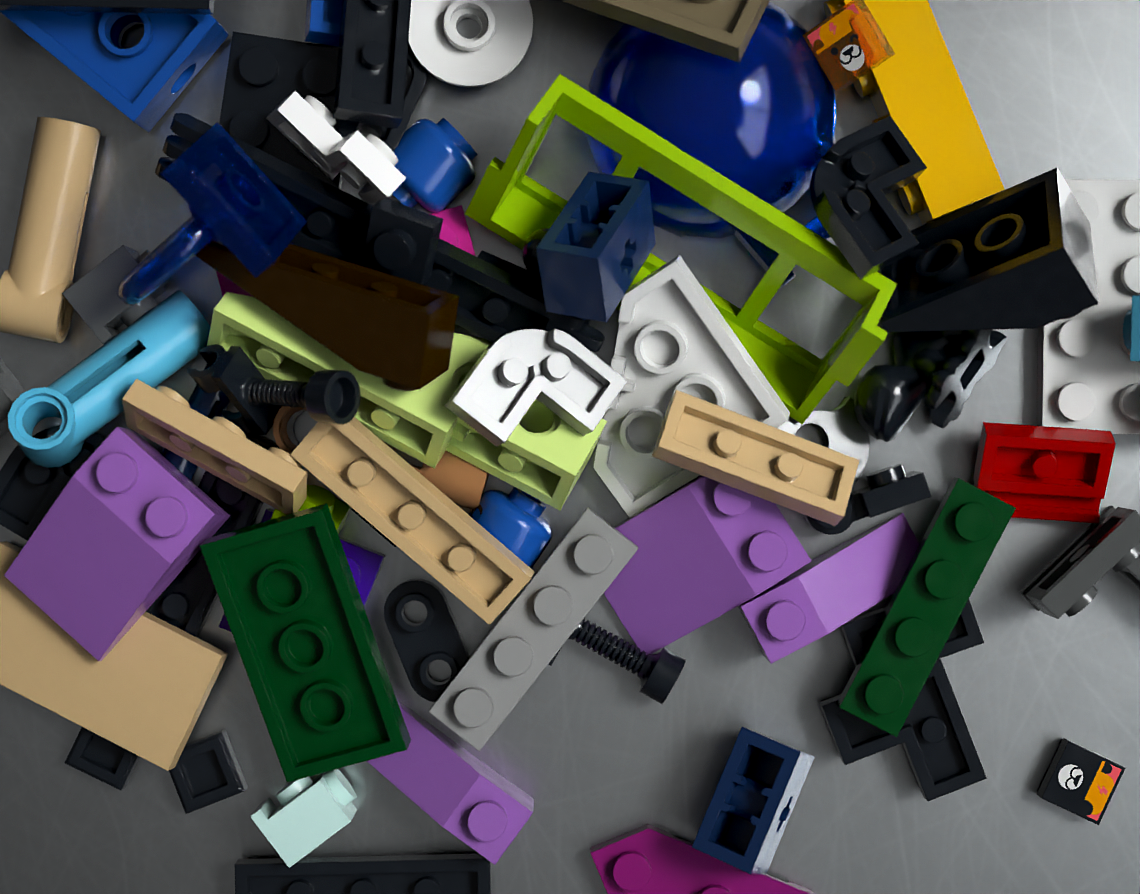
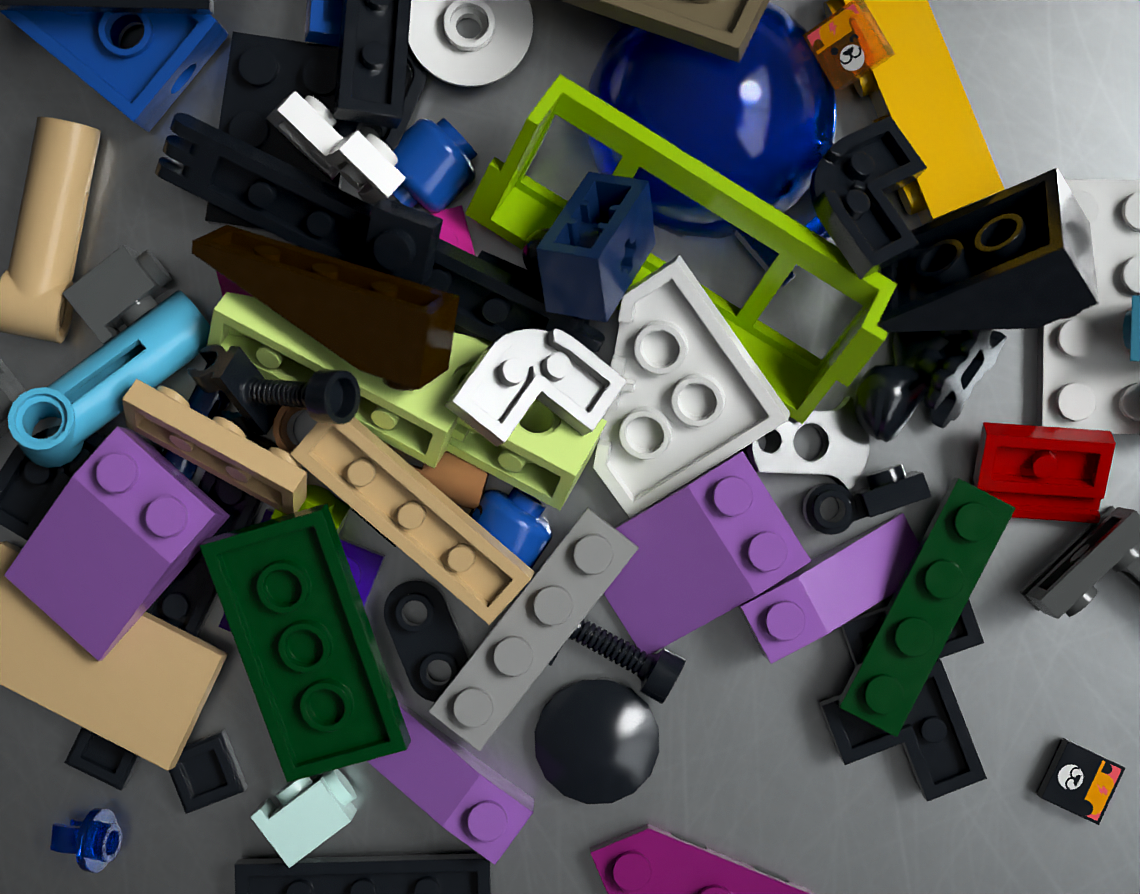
(93, 839): none -> clear blue plate
(227, 204): clear blue tile -> none
(596, 741): none -> black dish
(753, 802): dark blue brick -> none
(756, 458): tan plate -> none

